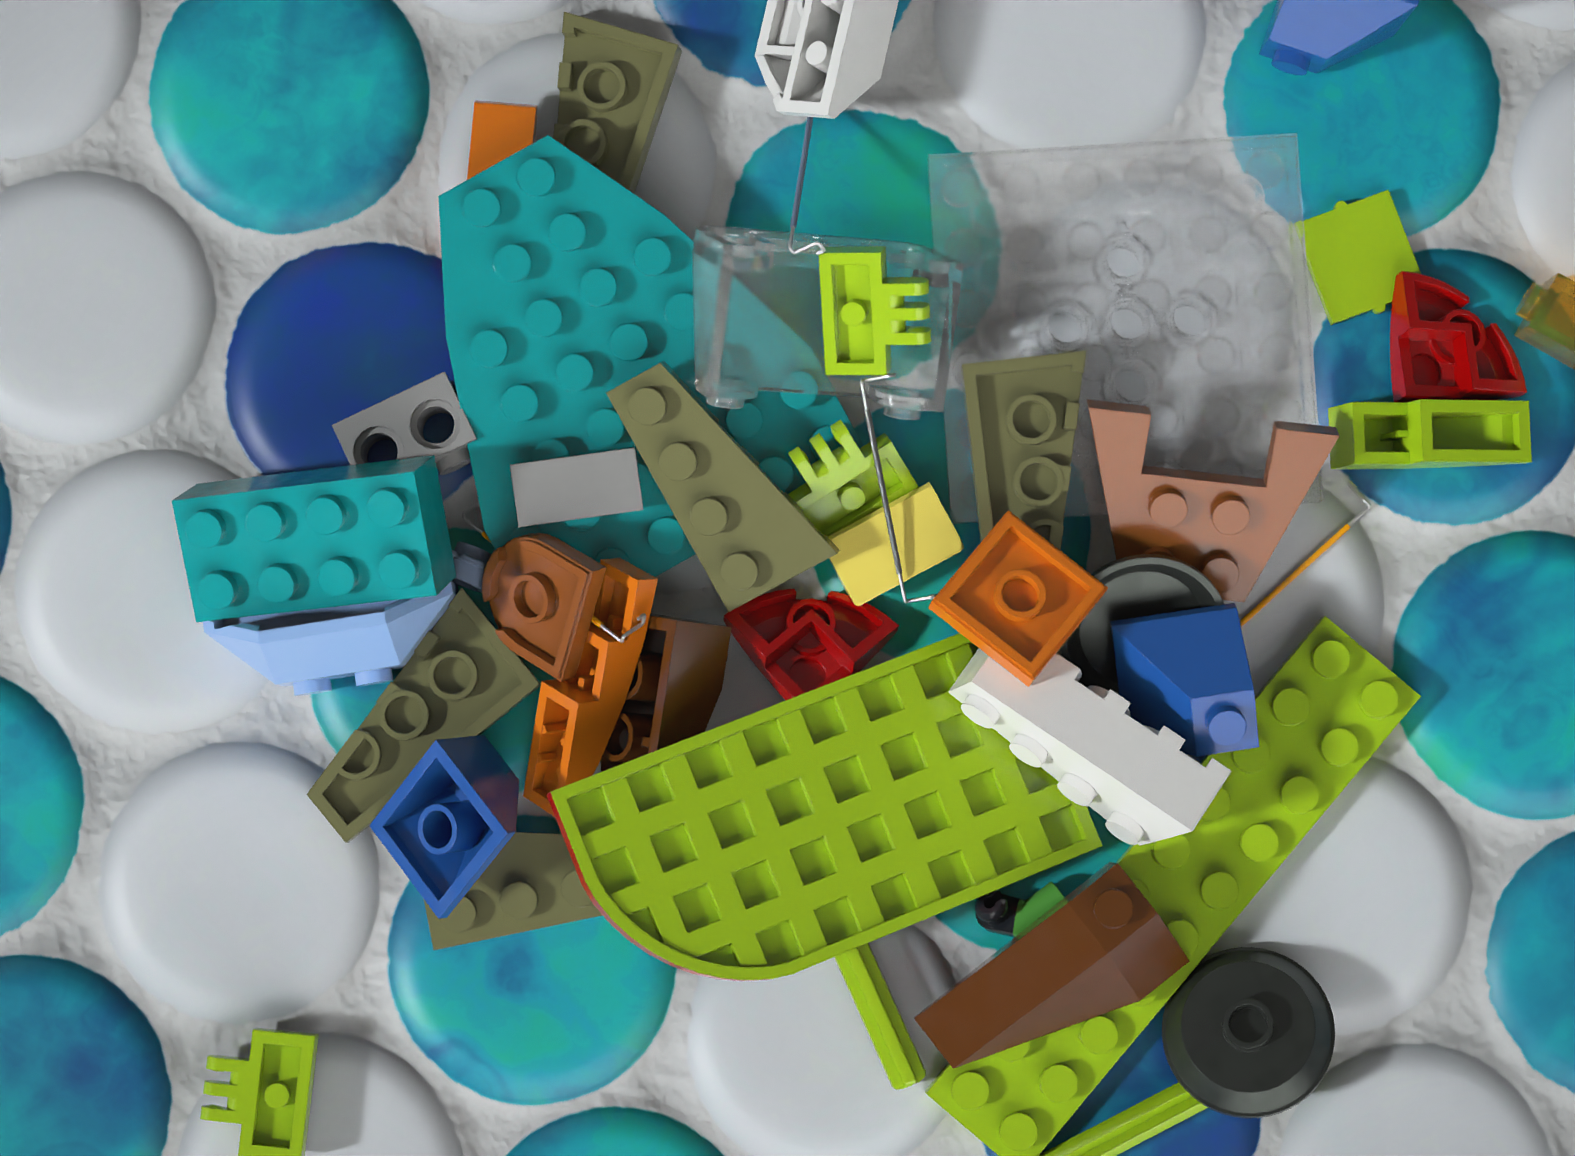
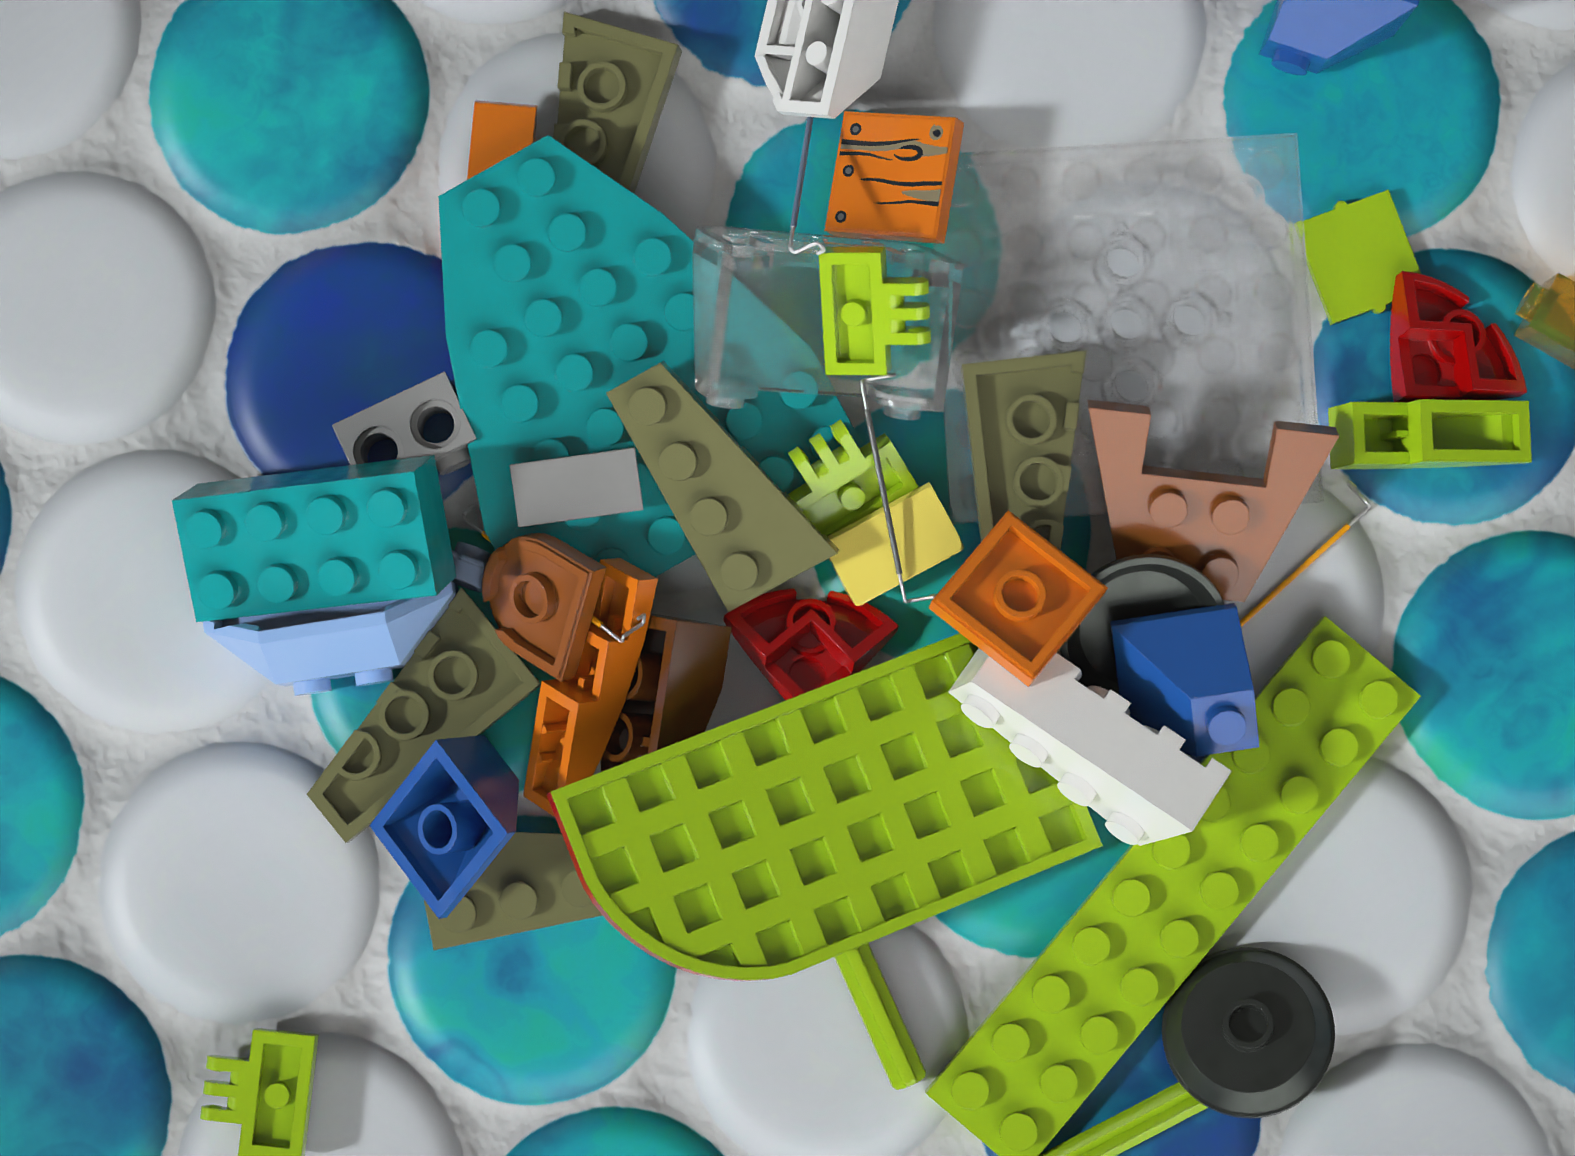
(894, 177): none -> orange tile
(1012, 915): arm -> none
(1068, 966): reddish brown wedge -> none

